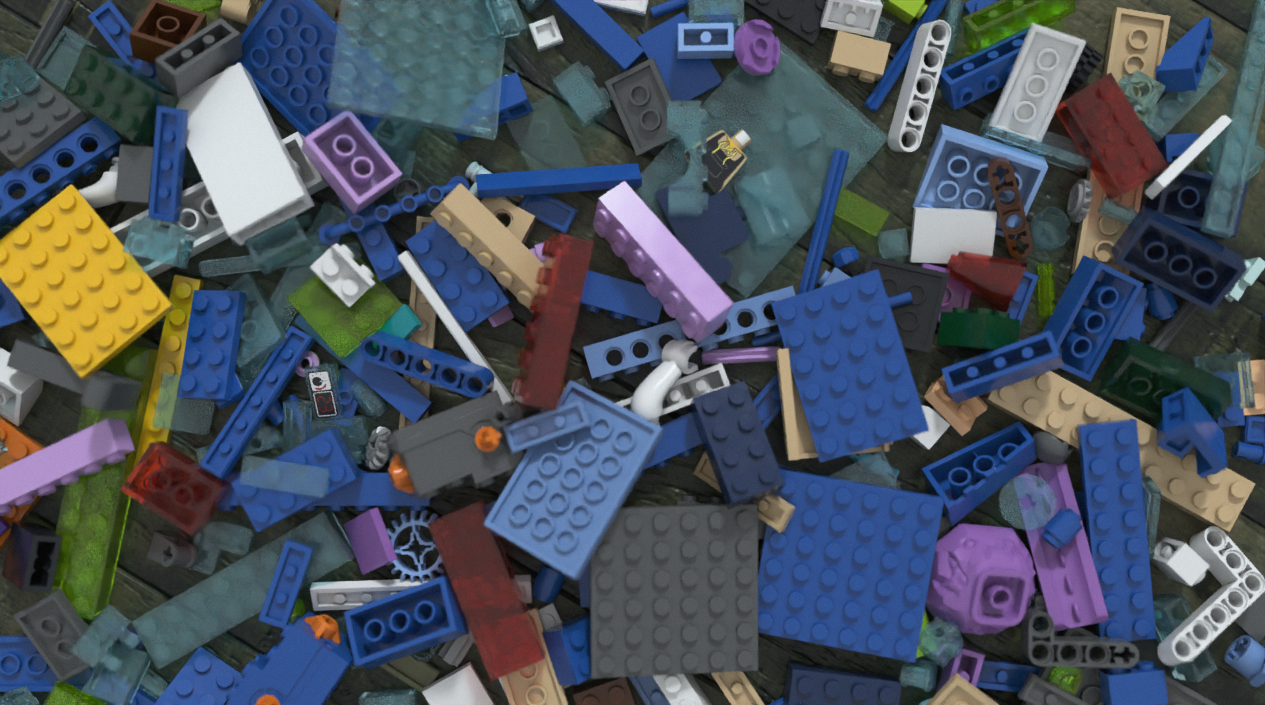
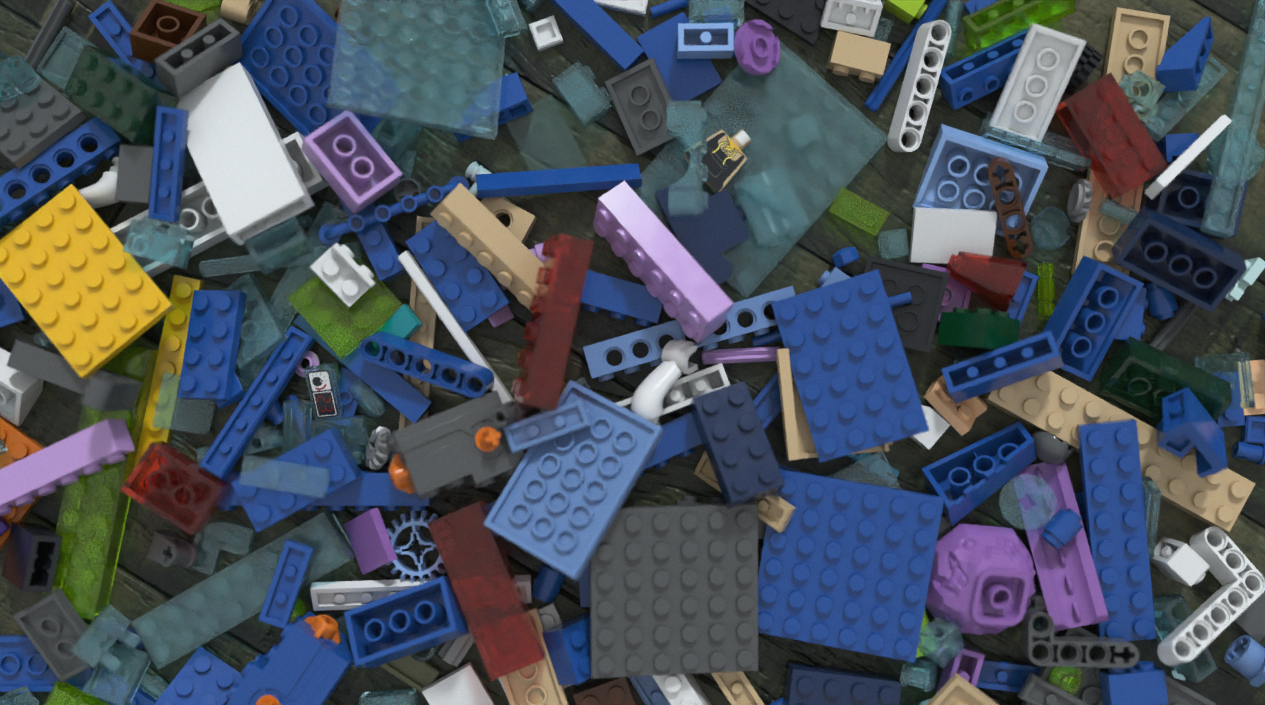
(549, 211): blue tile -> none
(824, 221): blue axle -> none

